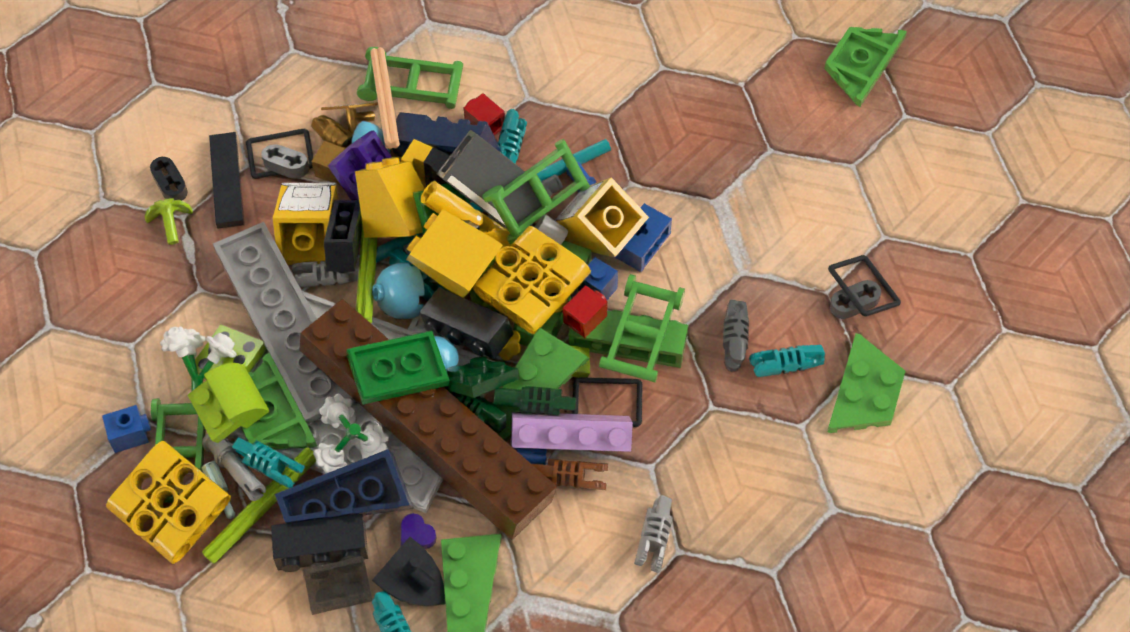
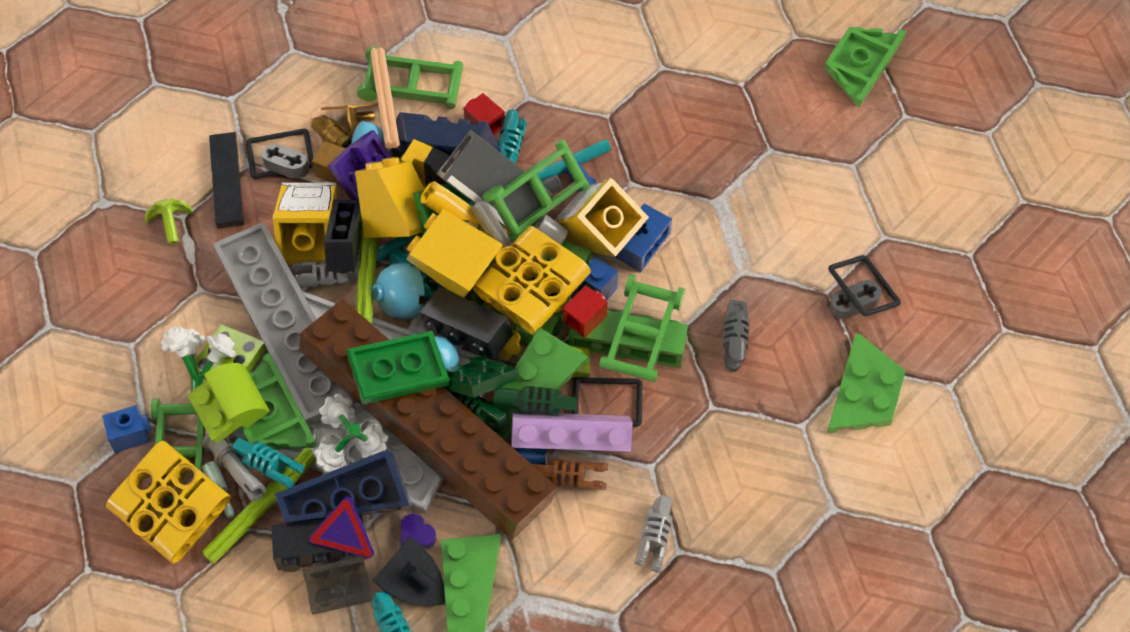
(173, 177): black beam -> none
(343, 531): none -> piece
(490, 223): none -> light grey axle
(786, 360): teal hinge -> none

